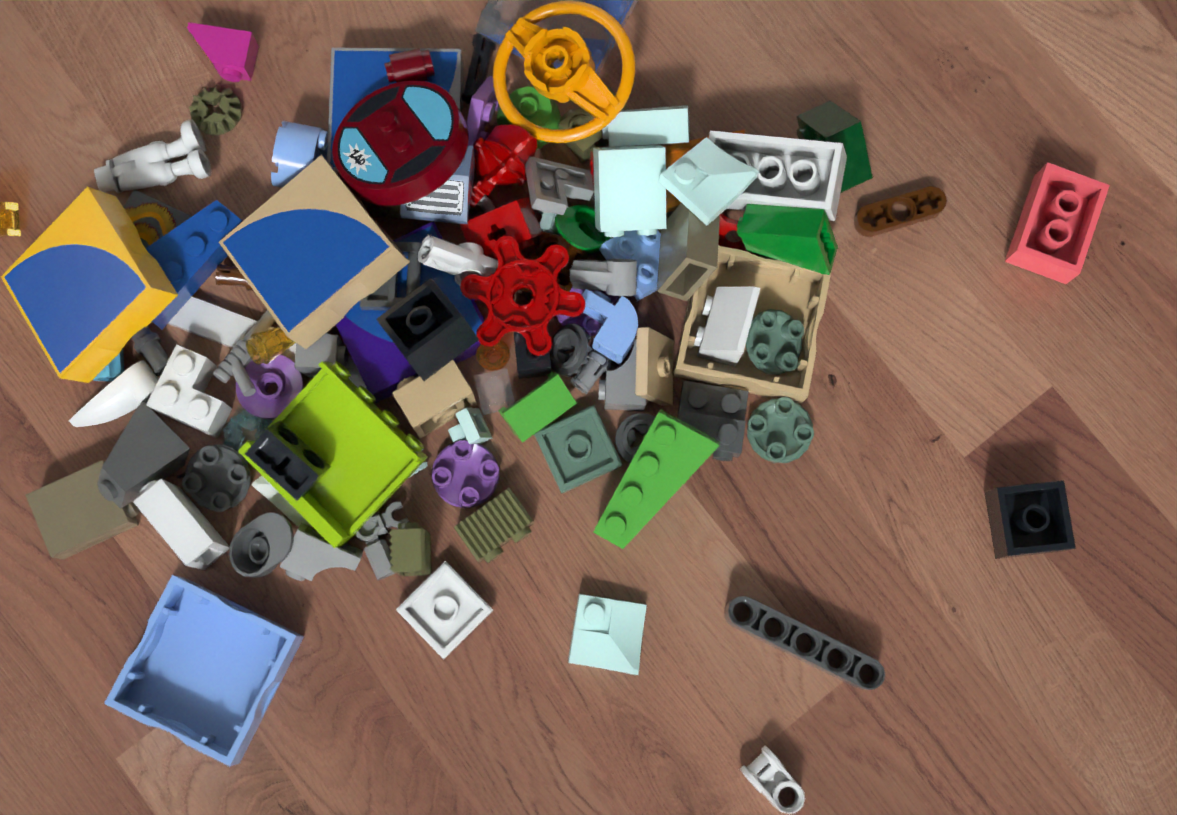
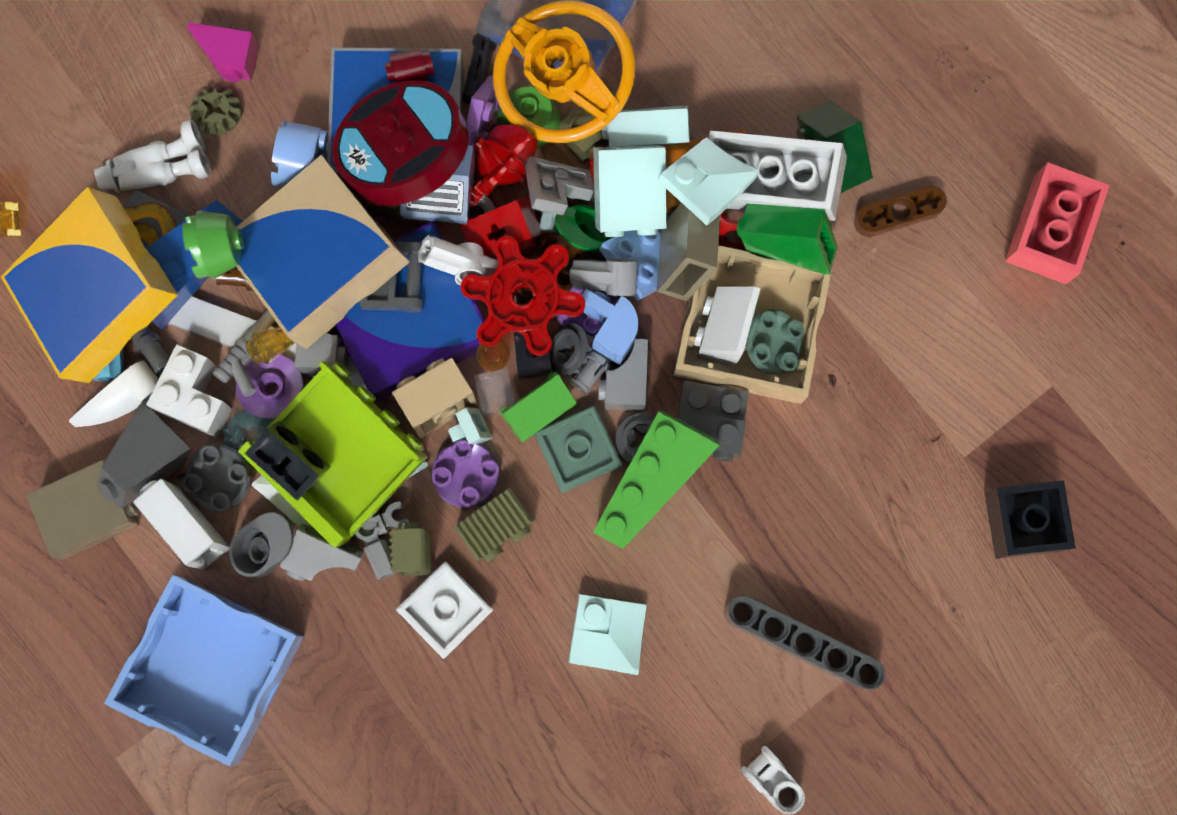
(212, 243): none -> bright green cone
(427, 329): black brick -> none
(654, 366): tan plate -> none
(780, 430): sand green dish -> none

